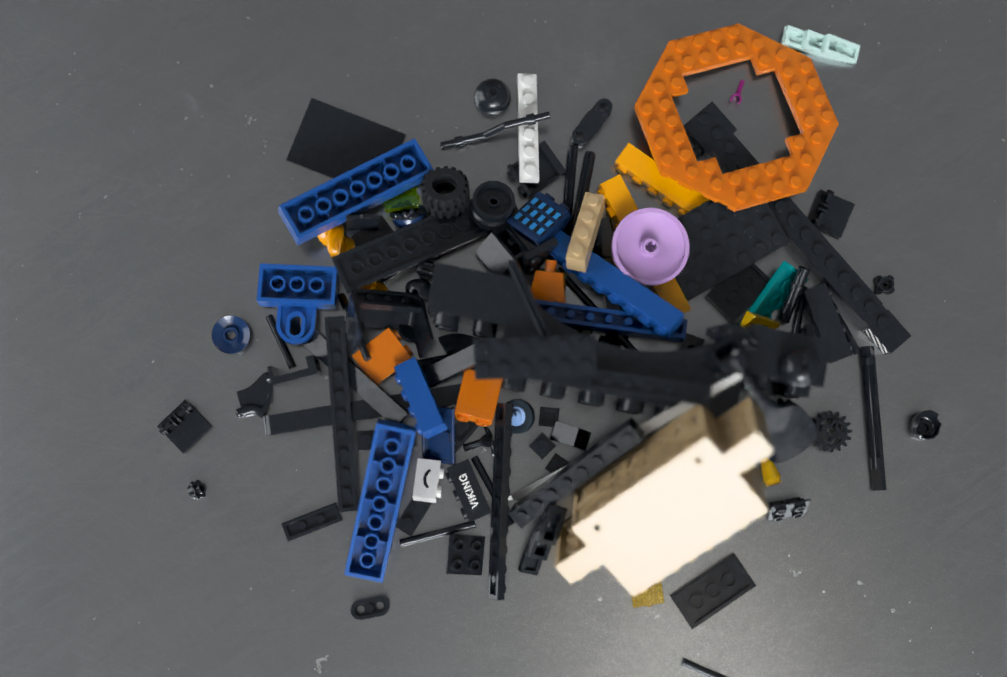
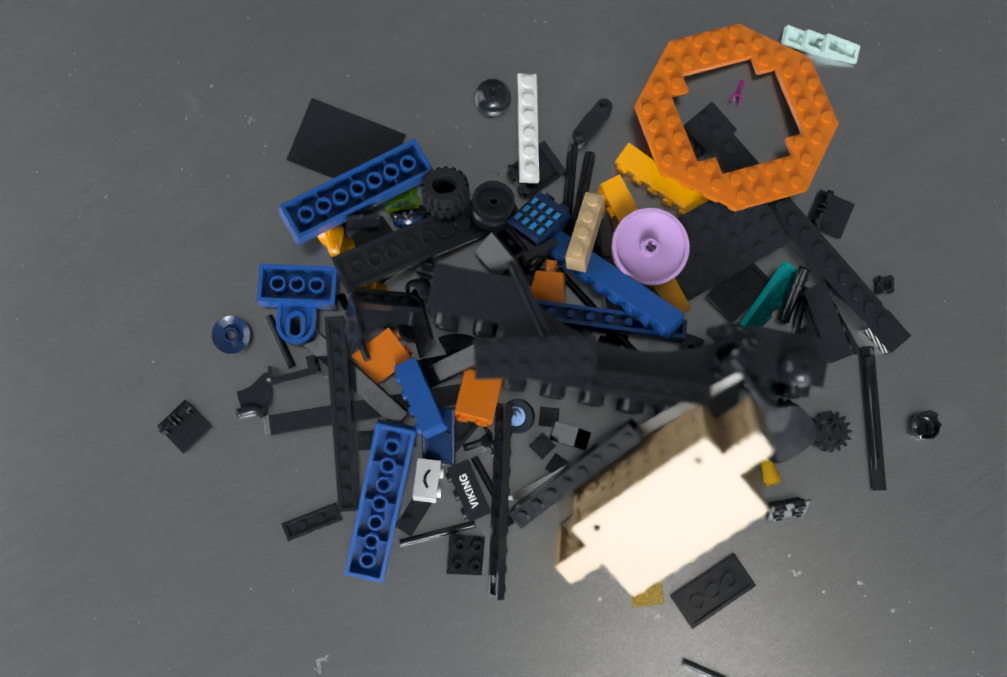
(196, 490): black plate -> none
(370, 607): black plate -> none
(530, 119): black bar -> none
(542, 538): black slope -> none
(755, 319): yellow slope -> none

